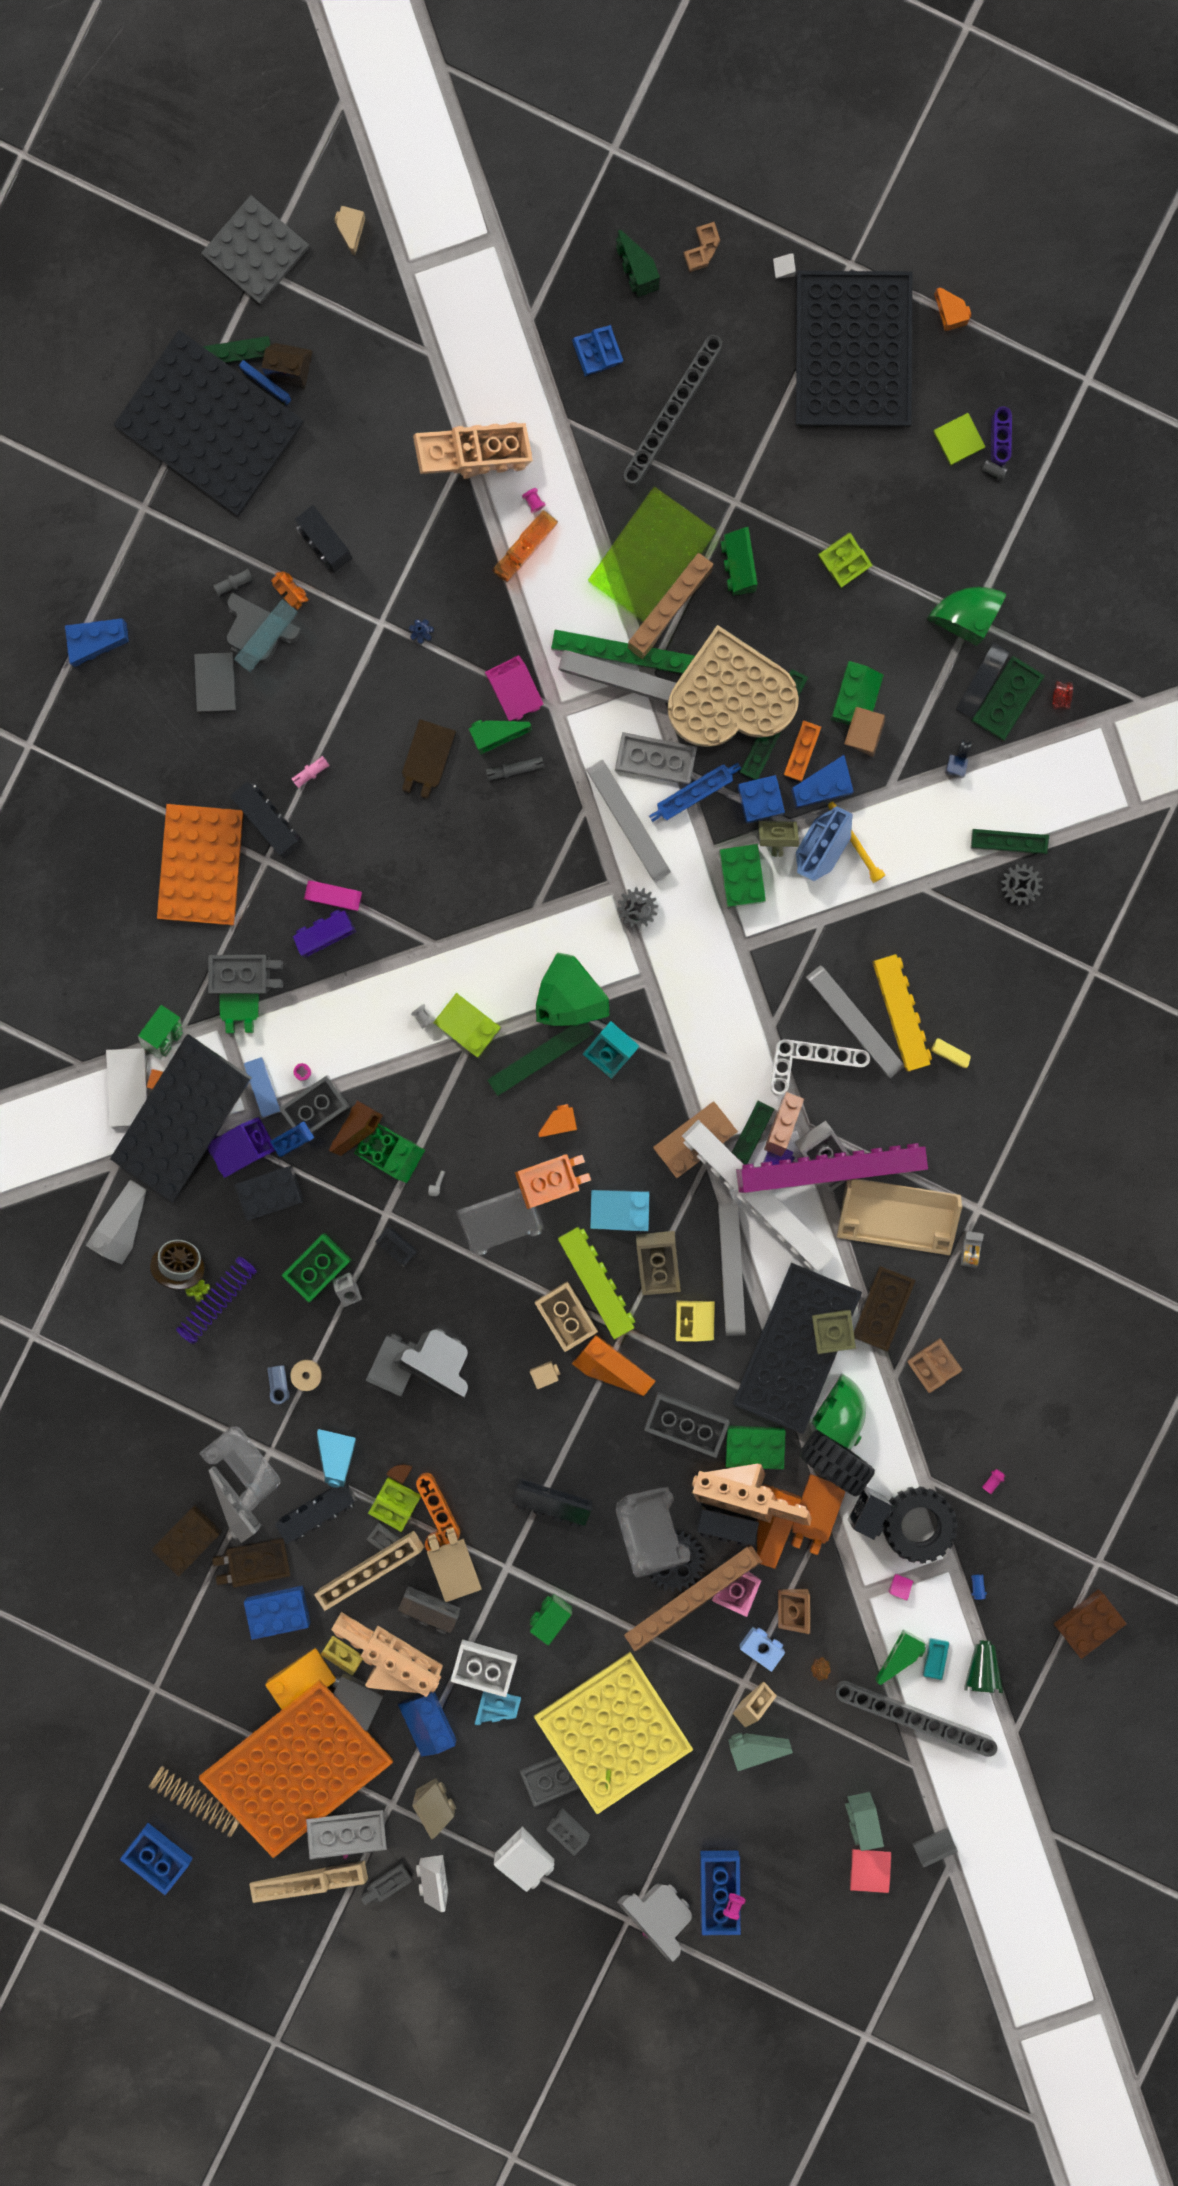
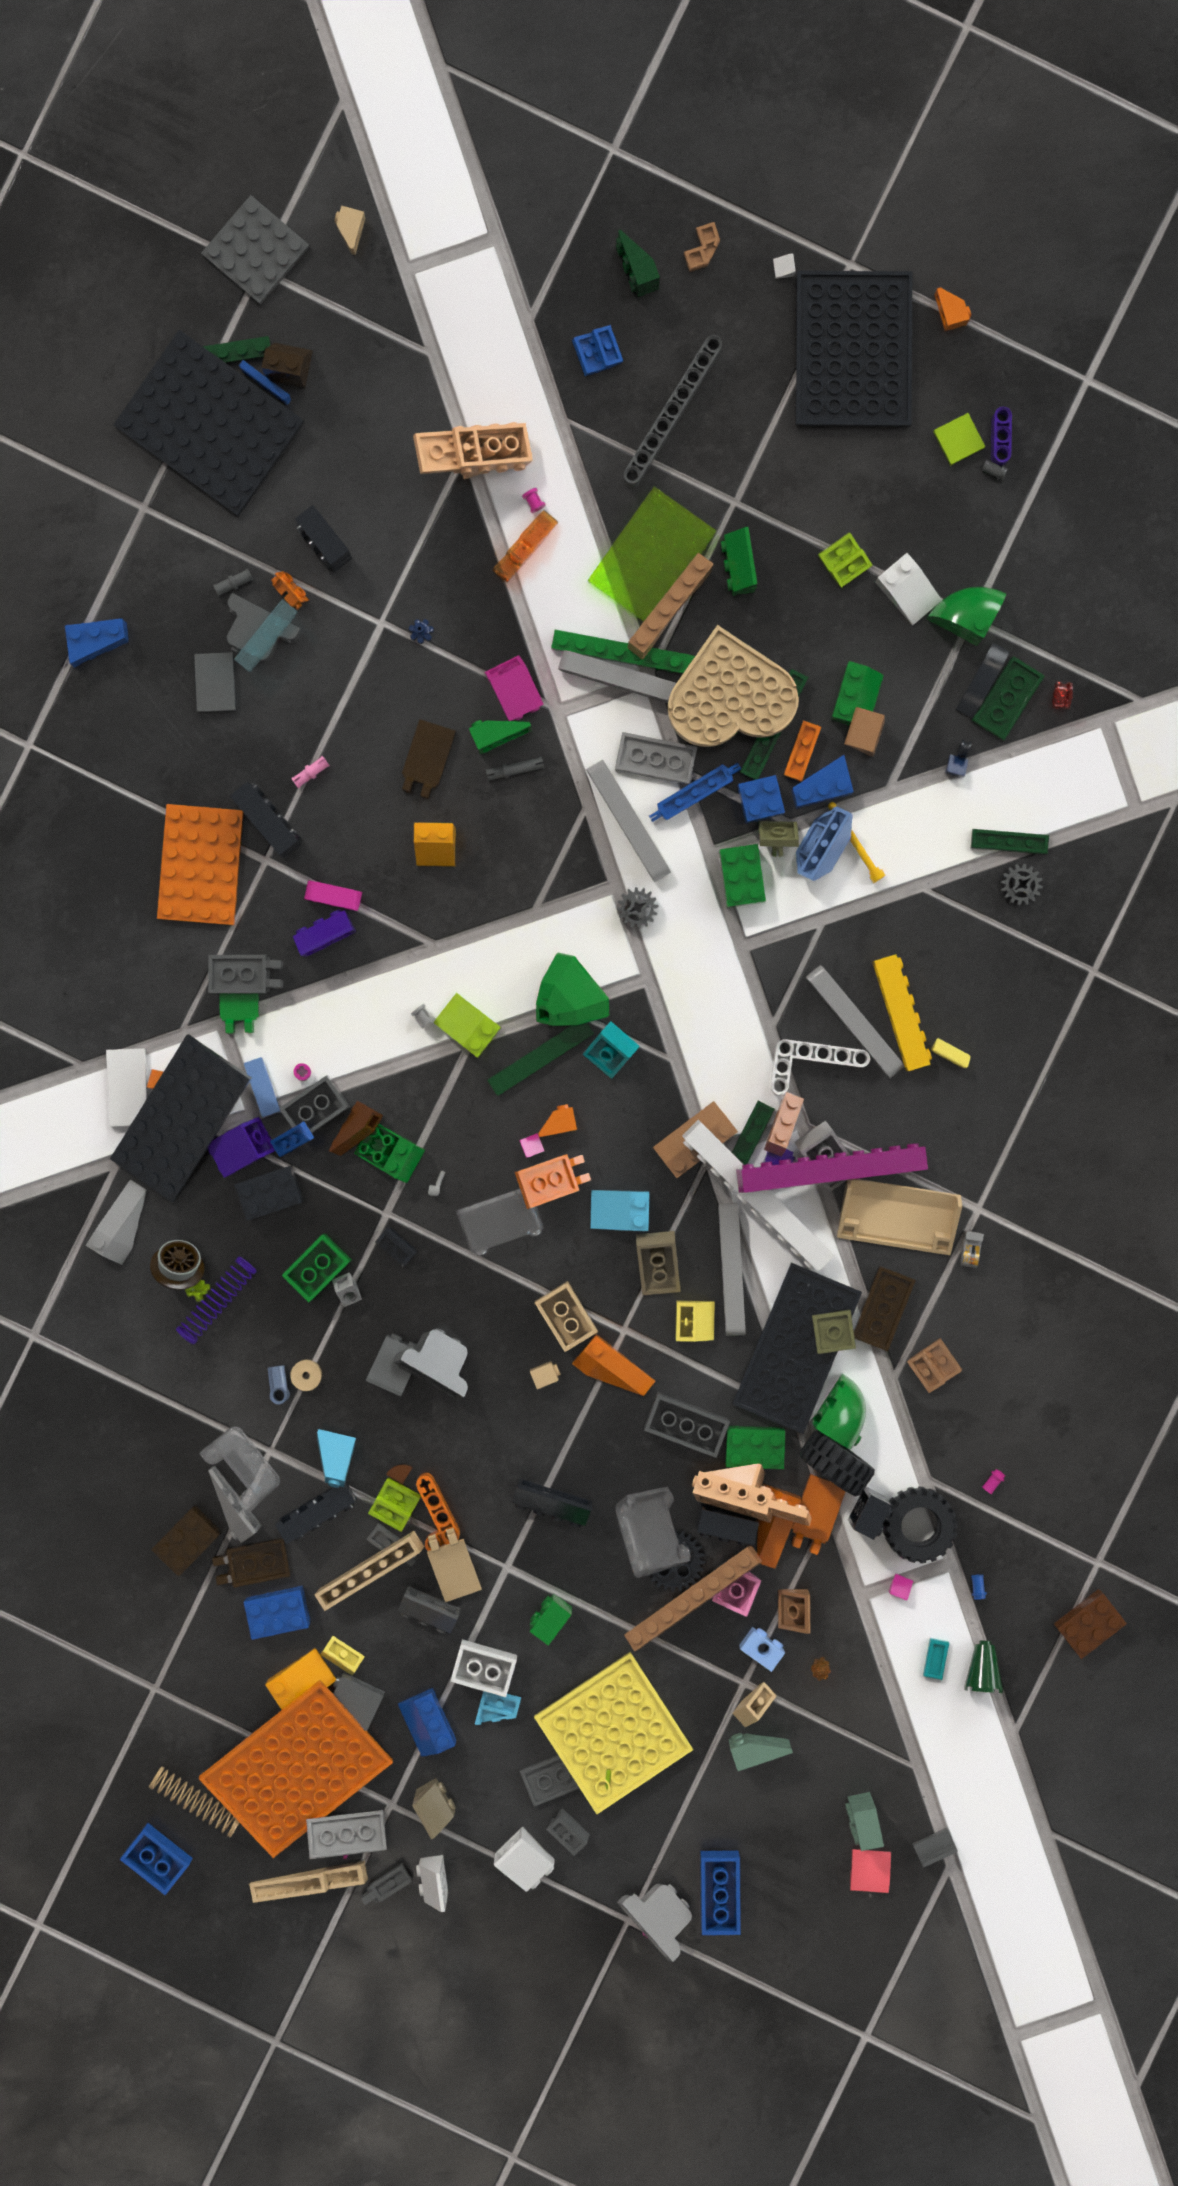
(161, 1032): green brick -> none
(392, 1668): light nougat wedge -> none
(434, 844): none -> light orange slope
(531, 1145): none -> slope
(596, 1283): lime brick -> none
(734, 1906): dark pink bush -> none
(903, 1654): green slope -> none
(908, 589): none -> white slope
(924, 1722): dark grey beam -> none

